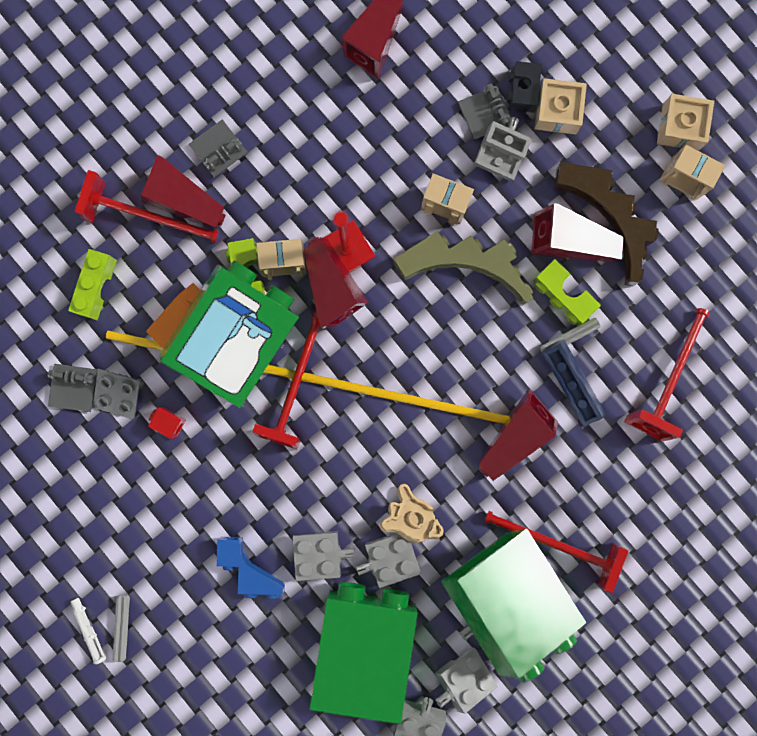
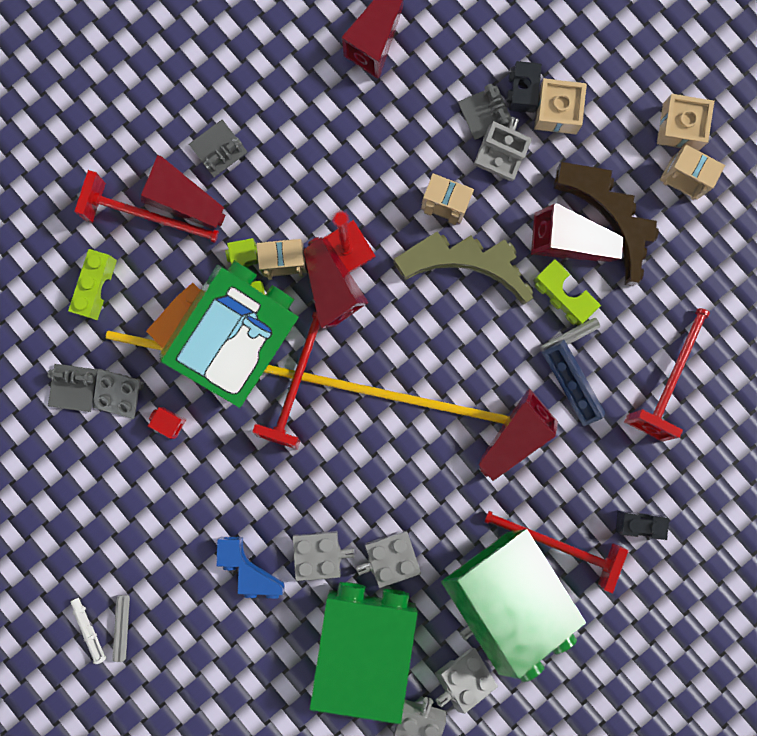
(411, 518): tan tile -> none
(631, 525): none -> black brick

